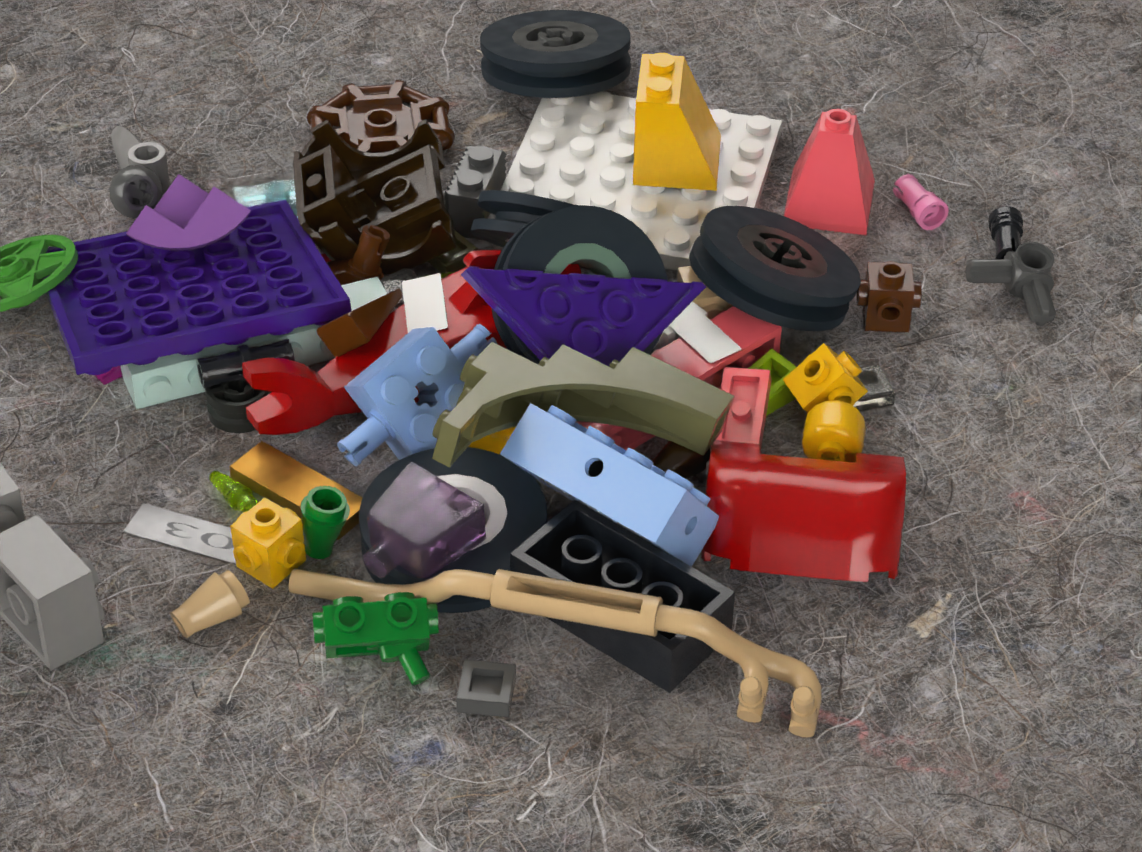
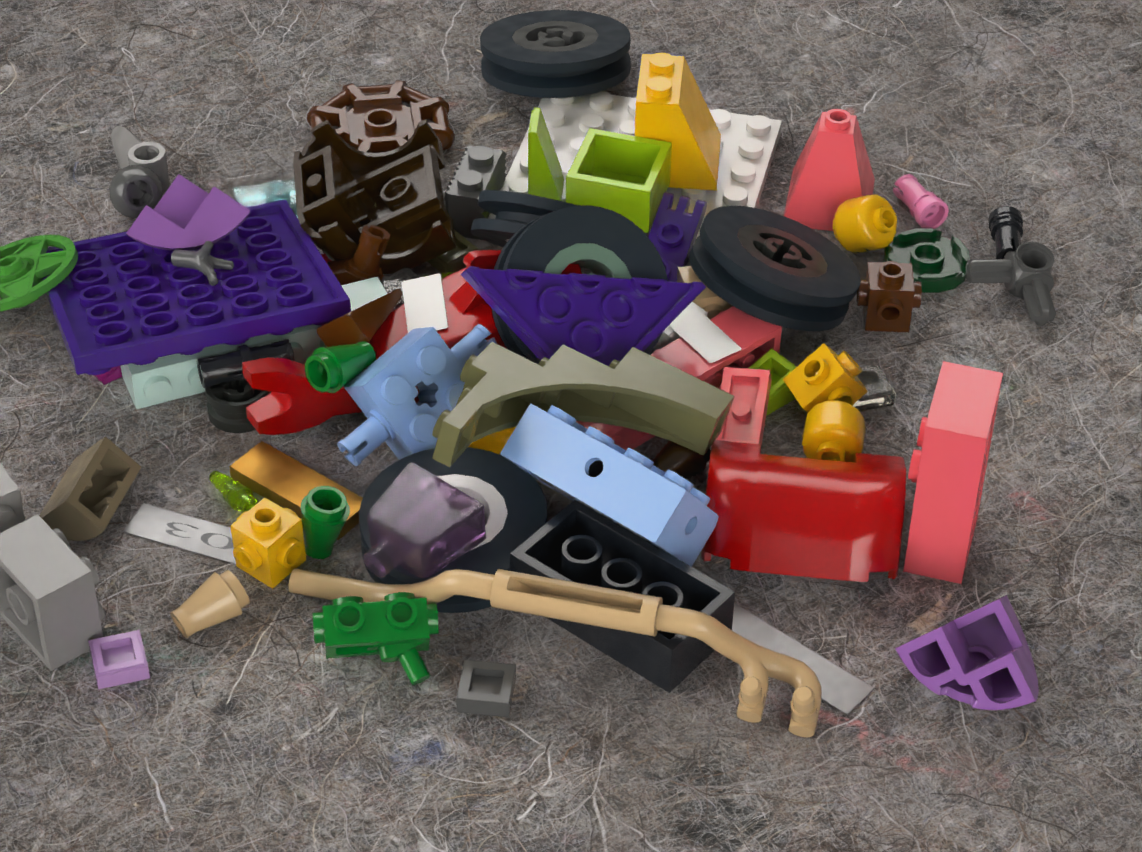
(90, 491): none -> dark tan brick
(119, 659): none -> lavender tile
(201, 261): none -> dark grey bar
(336, 366): none -> green cone
(544, 169): none -> lime slope
(620, 175): none -> lime piece
(676, 232): none -> dark purple hinge
(837, 685): none -> flat silver sticker
(865, 223): none -> yellow head
(934, 258): none -> dark green tile
(951, 471): none -> coral brick
(976, 659): none -> medium lavender brick

